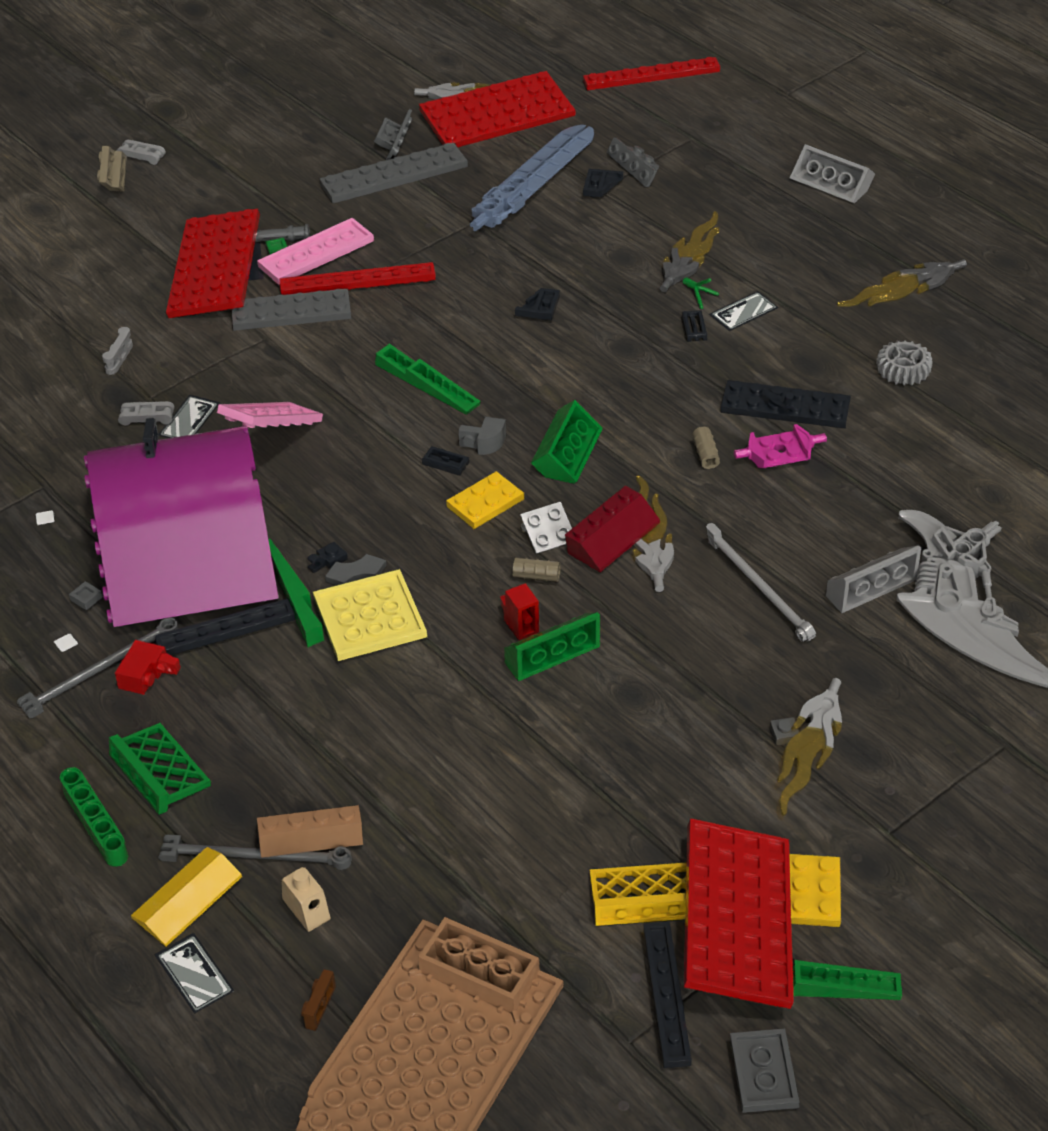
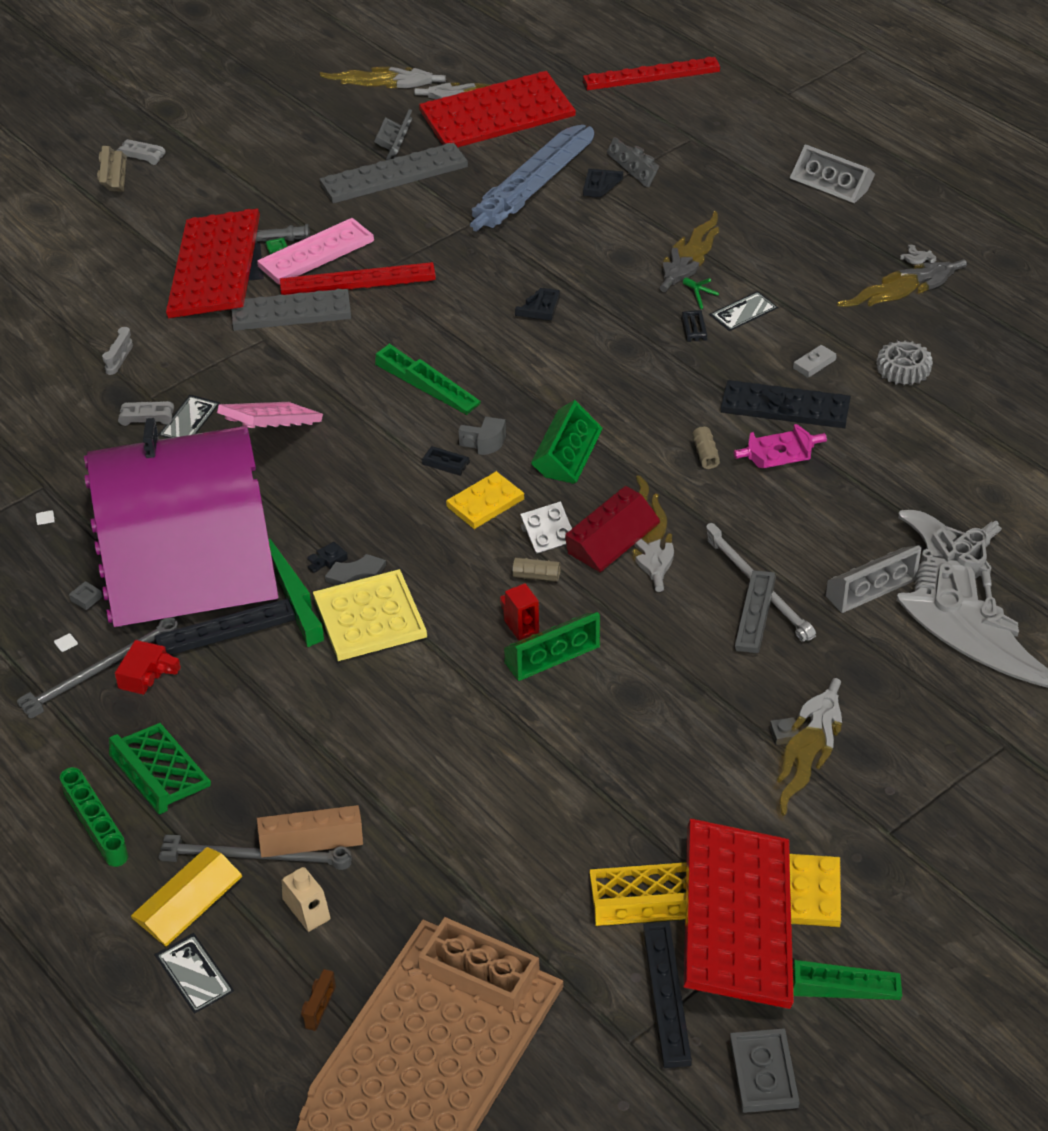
(387, 75): none -> piece
(755, 611): none -> dark grey plate
(814, 361): none -> light grey plate
(918, 257): none -> light grey piece

